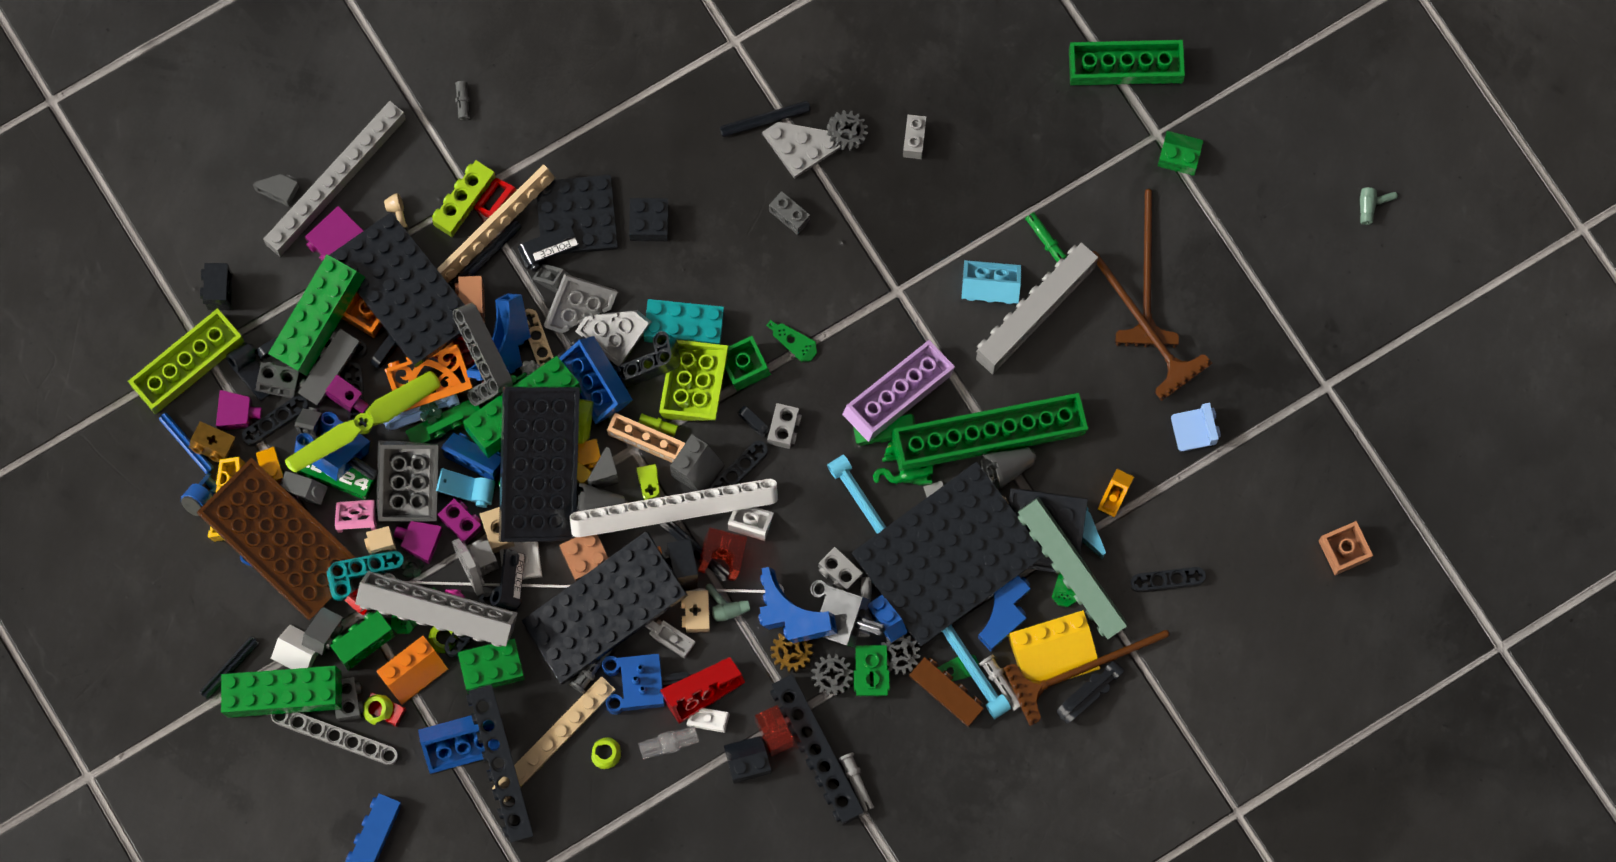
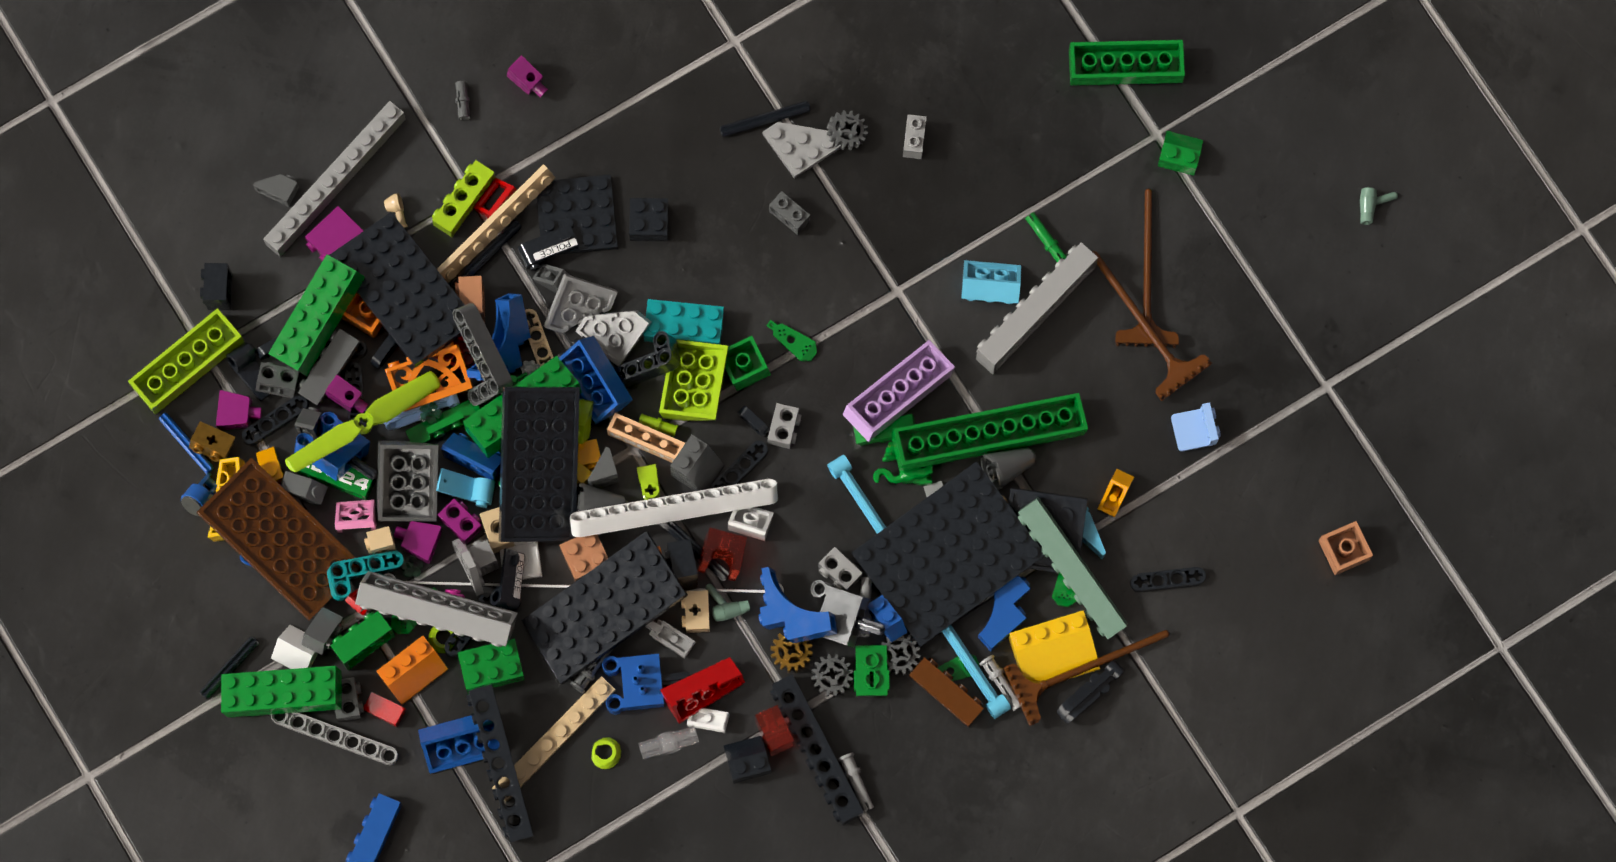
(387, 708): lime piece -> none
(523, 70): none -> magenta torso

